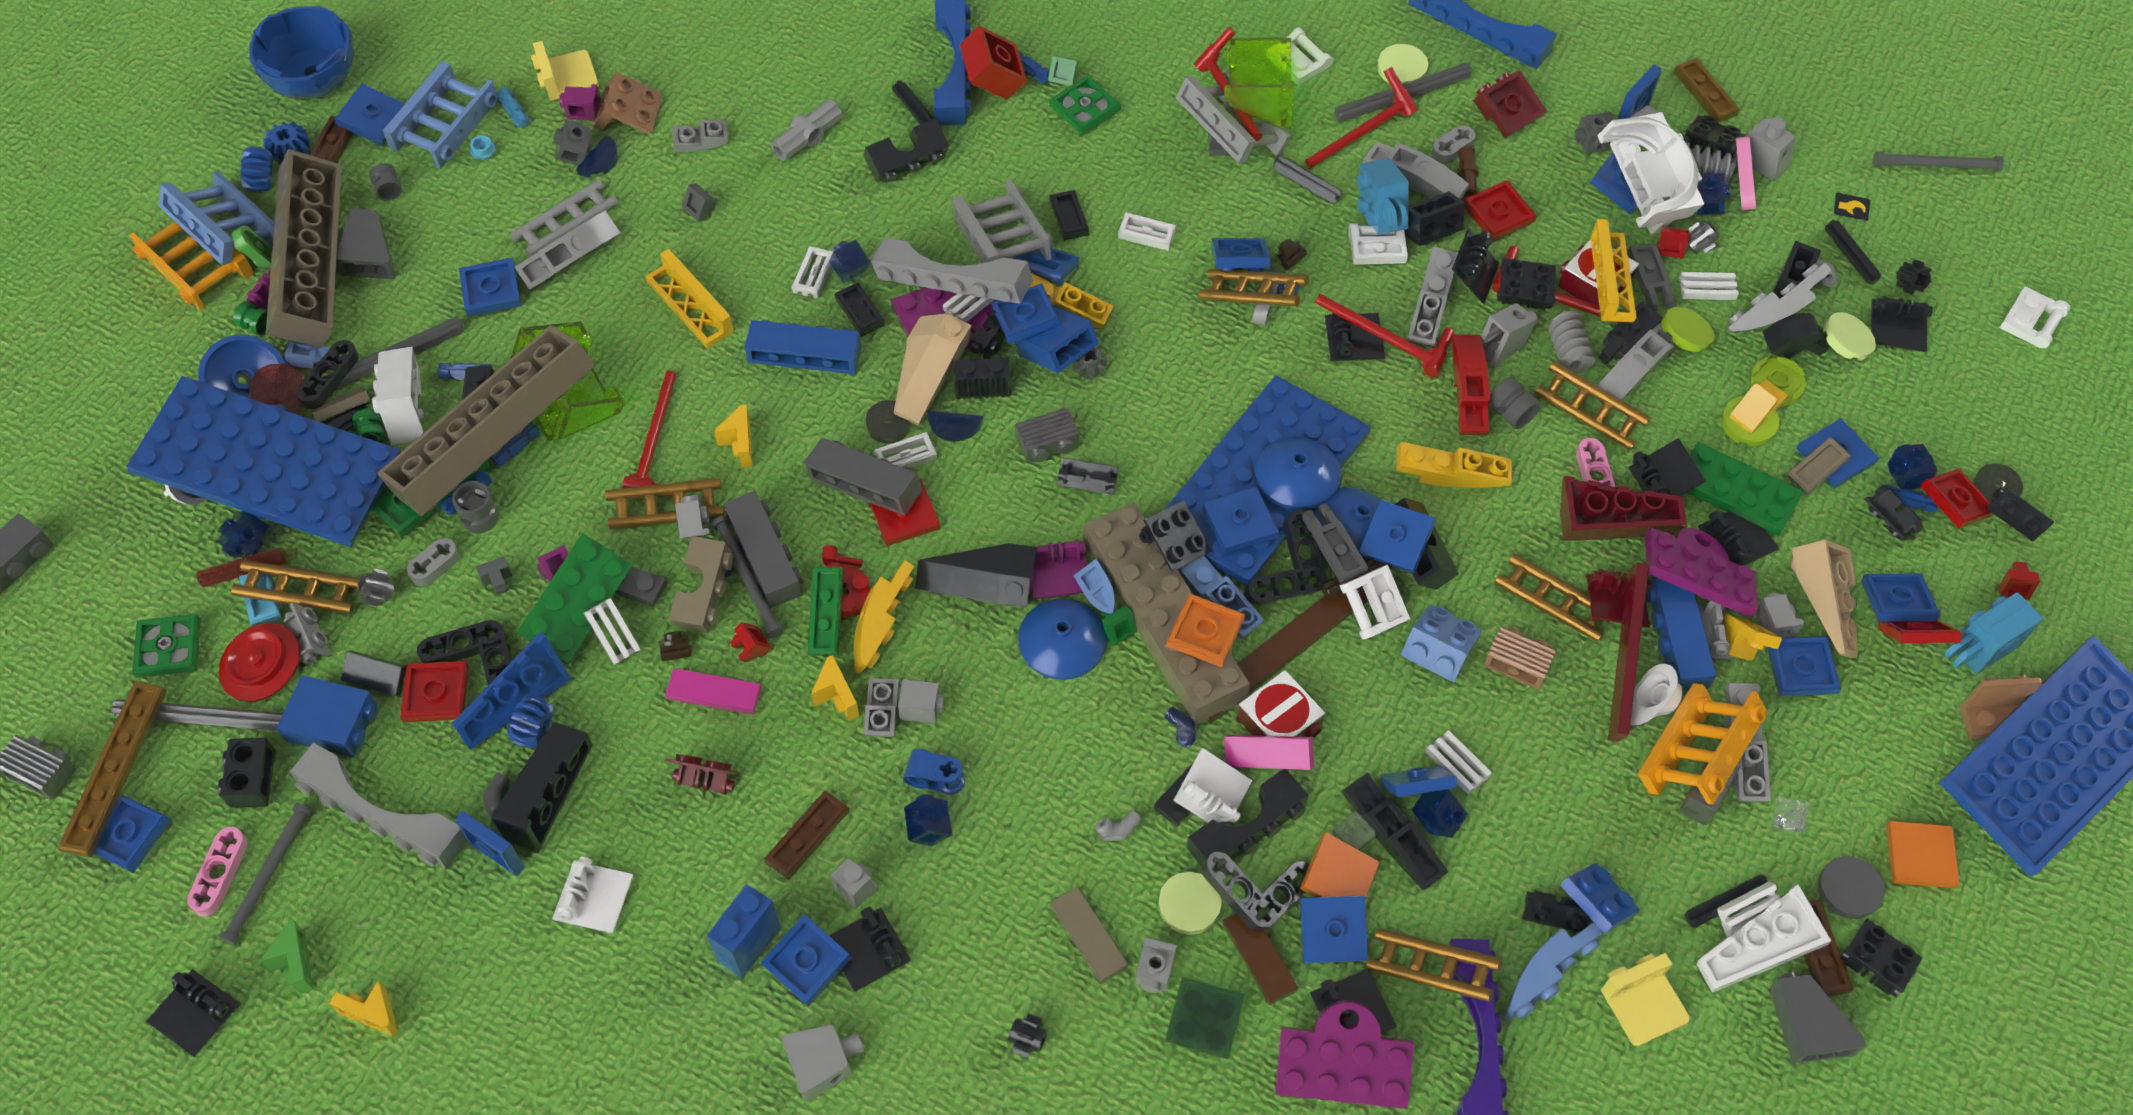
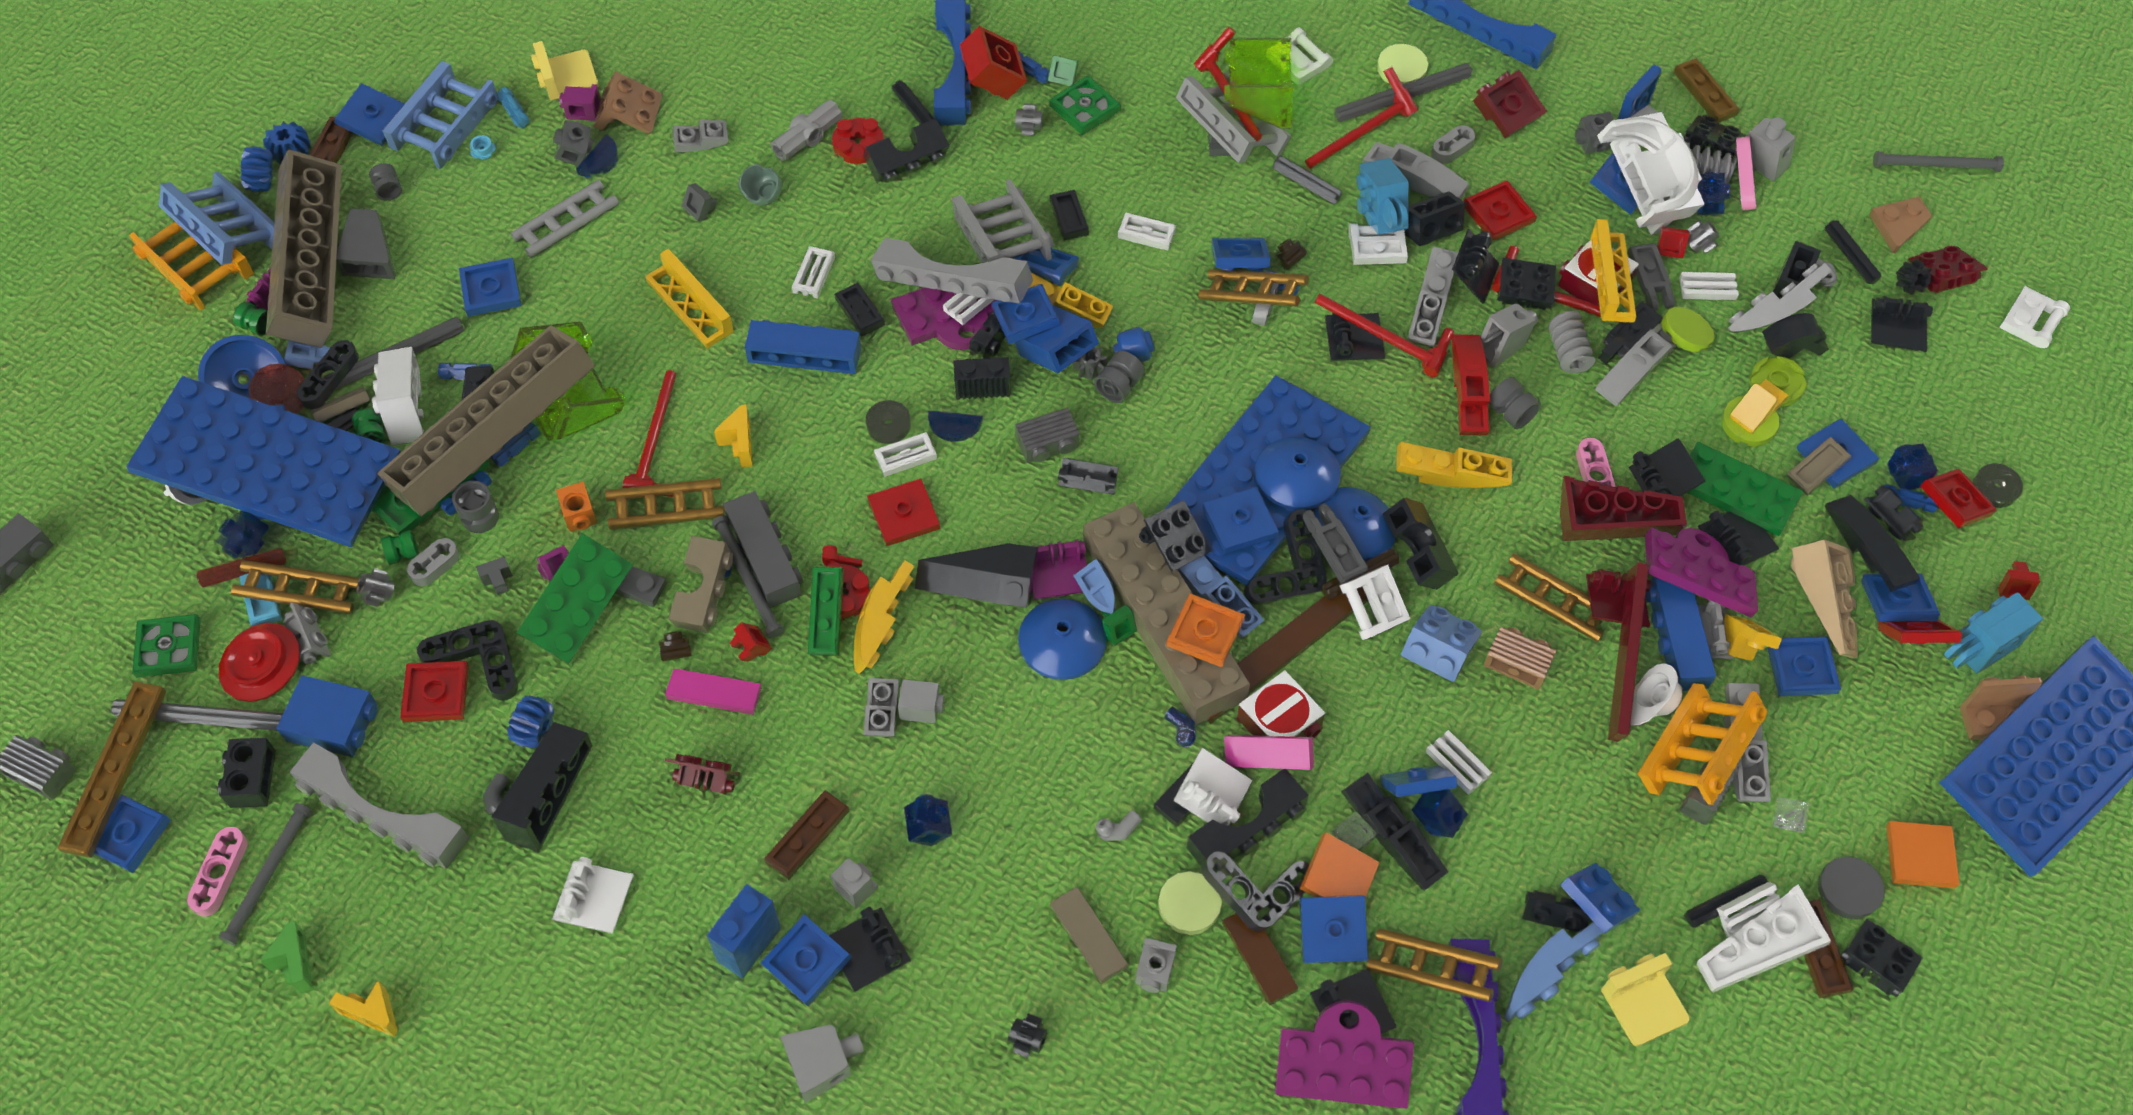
(192, 1011): black hinge -> none
(253, 246): bright green plate -> none
(300, 43): blue piece -> none
(373, 673): tile -> none
(399, 547): none -> green wheel
(490, 843): blue plate -> none
(532, 672): blue wing -> none
(567, 249): light grey slope -> none
(576, 497): none -> orange brick
(624, 652): white tile -> none
(692, 517): light grey brick -> none
(760, 185): none -> sand green hair
(833, 686): yellow slope -> none
(849, 130): none -> red plate
(849, 260): clear blue brick -> none
(863, 476): dark grey brick -> none
(928, 363): tan wedge -> none
(933, 771): blue piece -> none
(1028, 119): none -> flat silver gear
(1119, 376): none -> dark grey wheel
(1136, 342): none -> blue head
(1204, 1018): clear green plate -> none
(1397, 536): blue plate -> none
(1468, 170): reddish brown pin -> none
(1598, 422): pearl gold bar -> none
(1779, 616): light grey brick -> none
(1812, 1022): dark grey slope -> none
(1849, 336): yellowish green tile -> none
(1852, 206): black sticker -> none
(1873, 542): none -> black slope
(1900, 220): none -> medium nougat wing
(1950, 268): none -> dark red hinge
(2019, 514): black hinge -> none

